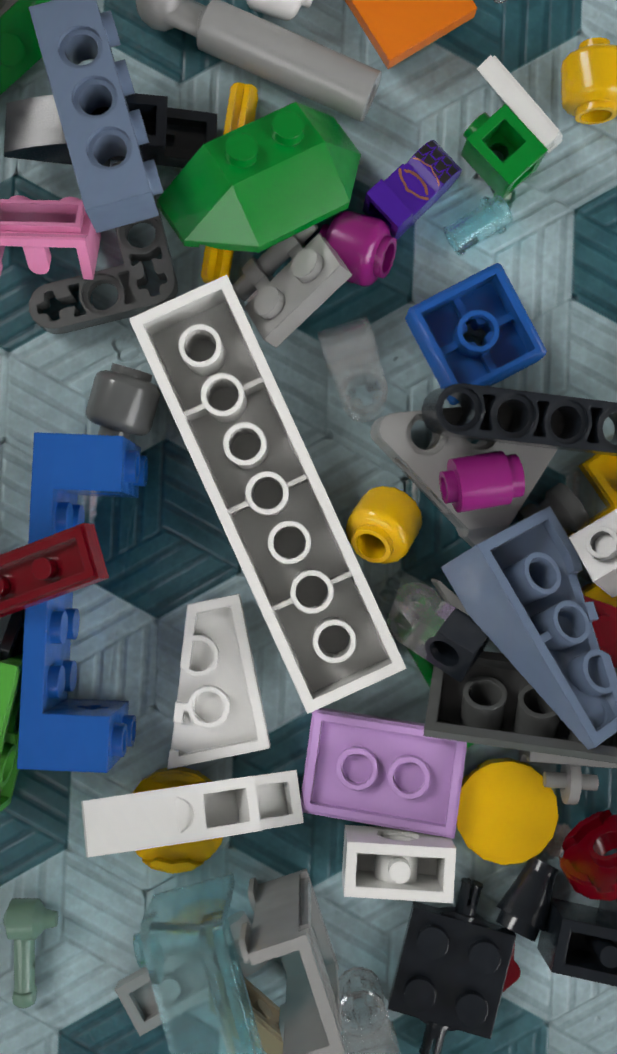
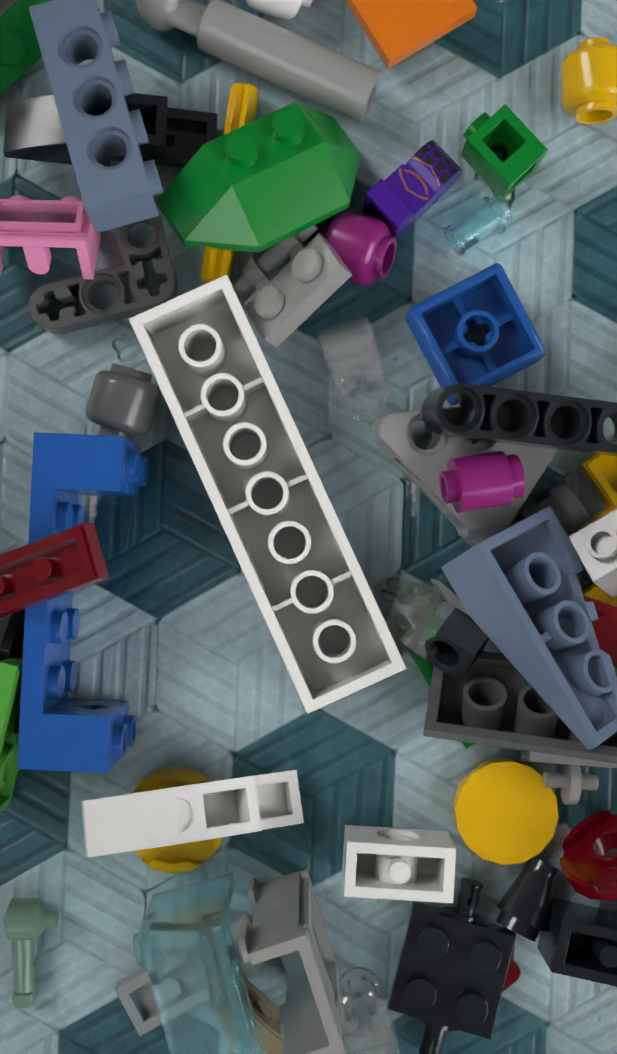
(218, 688): white wing -> none
(382, 773): lavender tile -> none
(384, 525): yellow head -> none
(520, 102): white tile -> none

